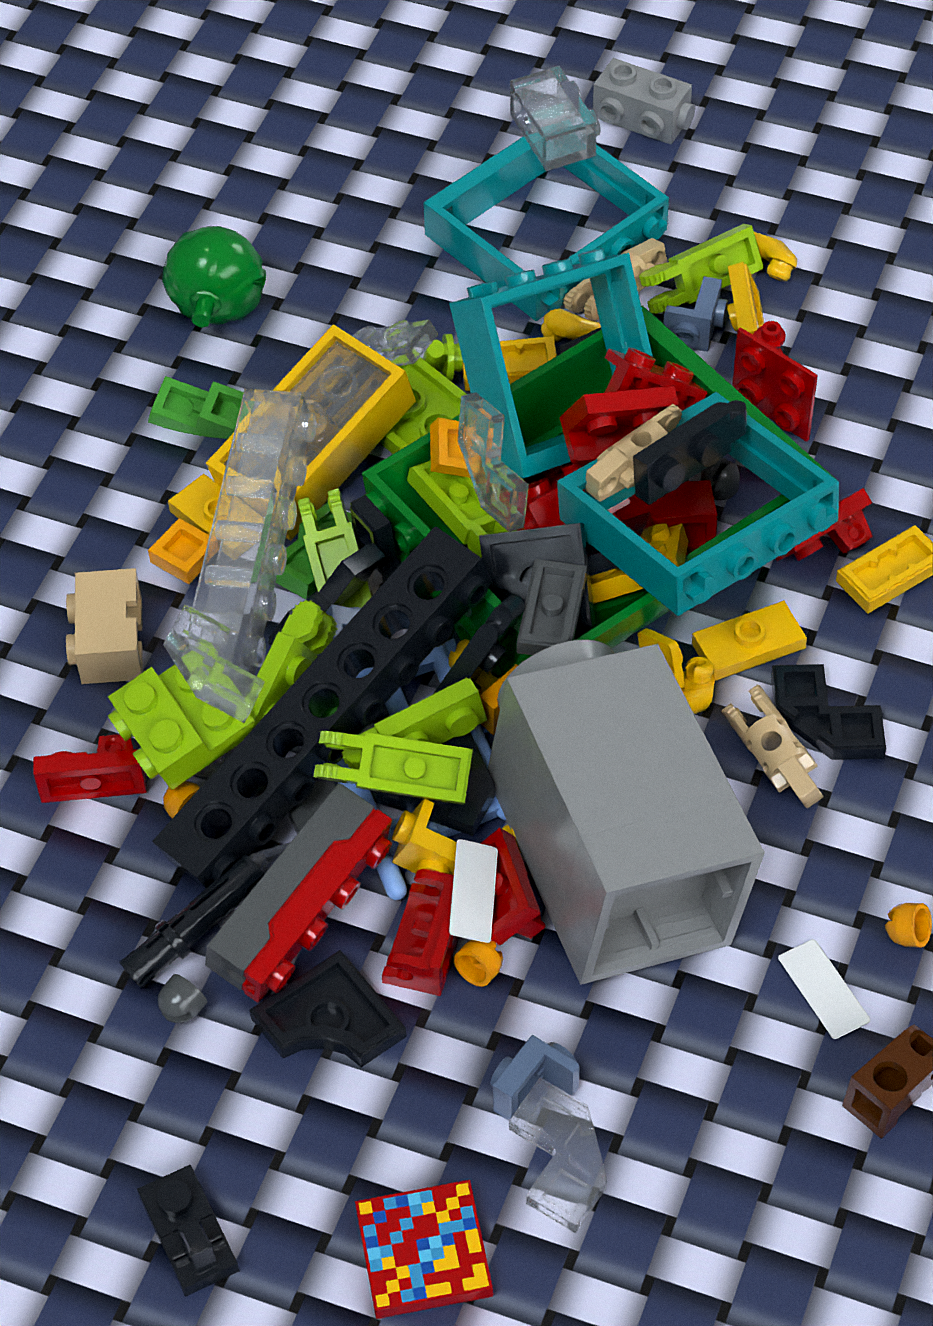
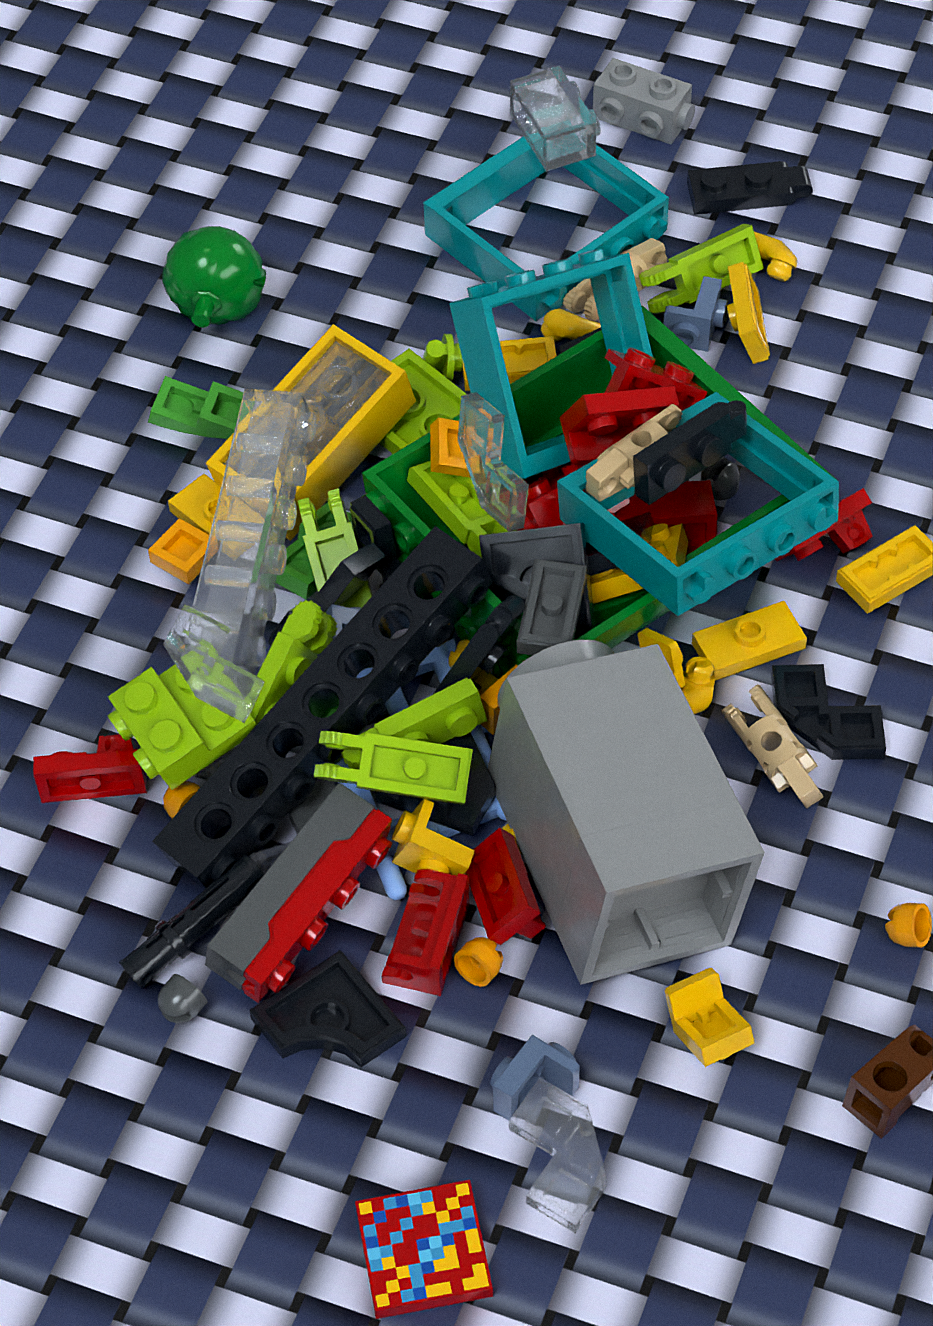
(106, 626): tan brick -> none
(188, 1230): black hinge -> none
(400, 342): clear plate -> none
(473, 891): white sticker -> none
(706, 1018): none -> yellow bracket
(747, 187): none -> black hinge
(773, 380): red hinge -> none
(824, 989): white sticker -> none

